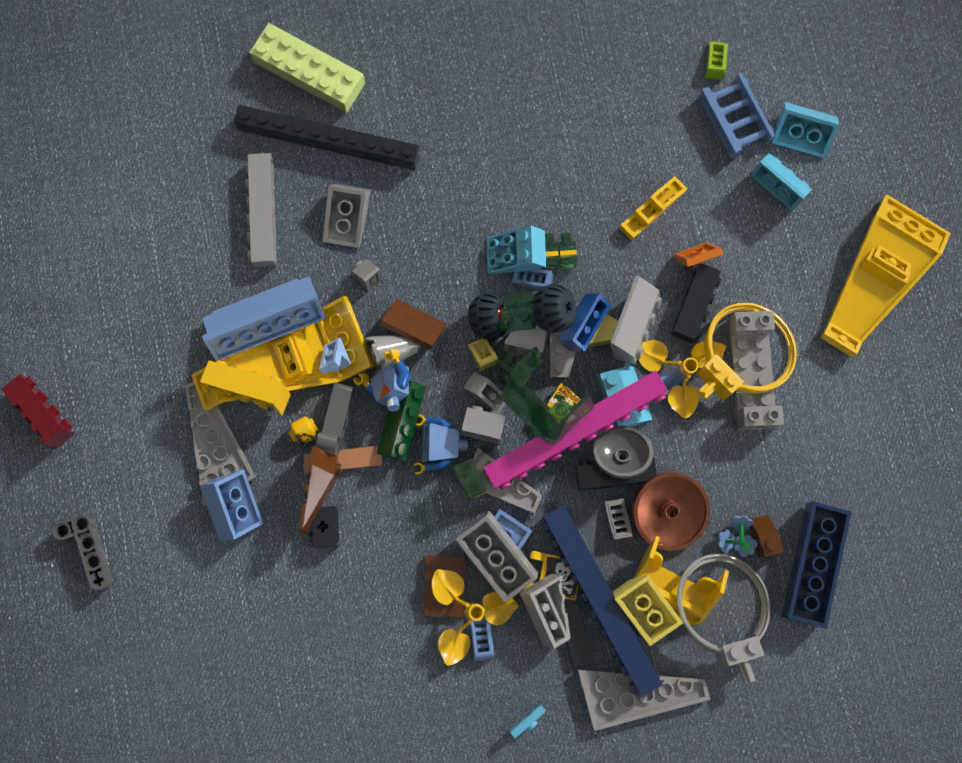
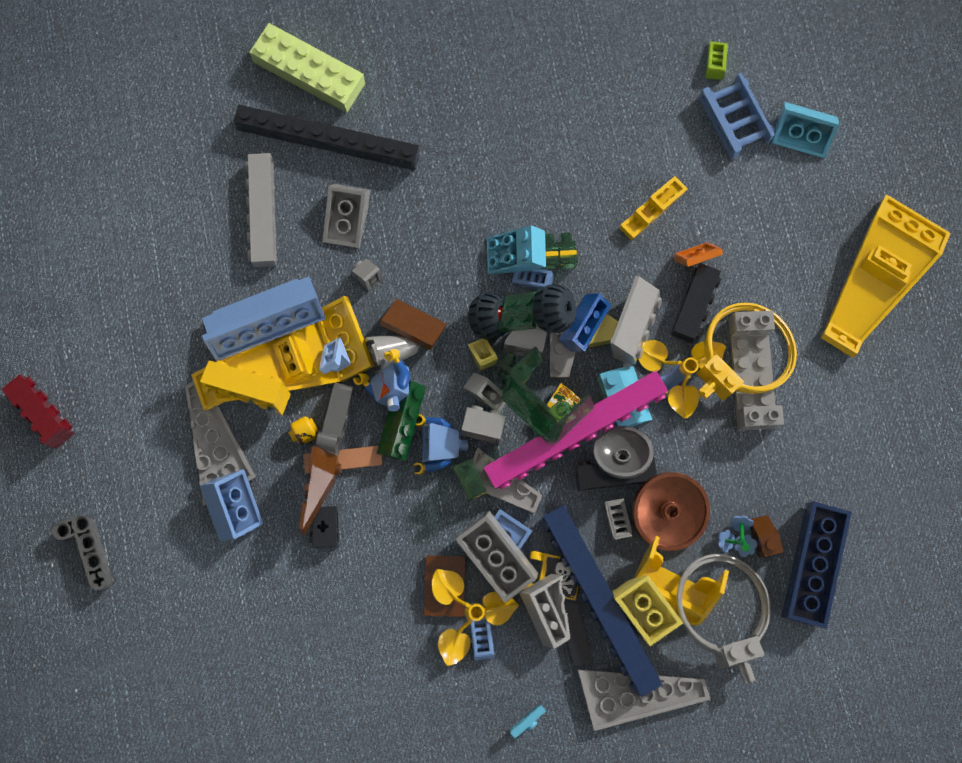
(781, 181): medium azure slope -> none

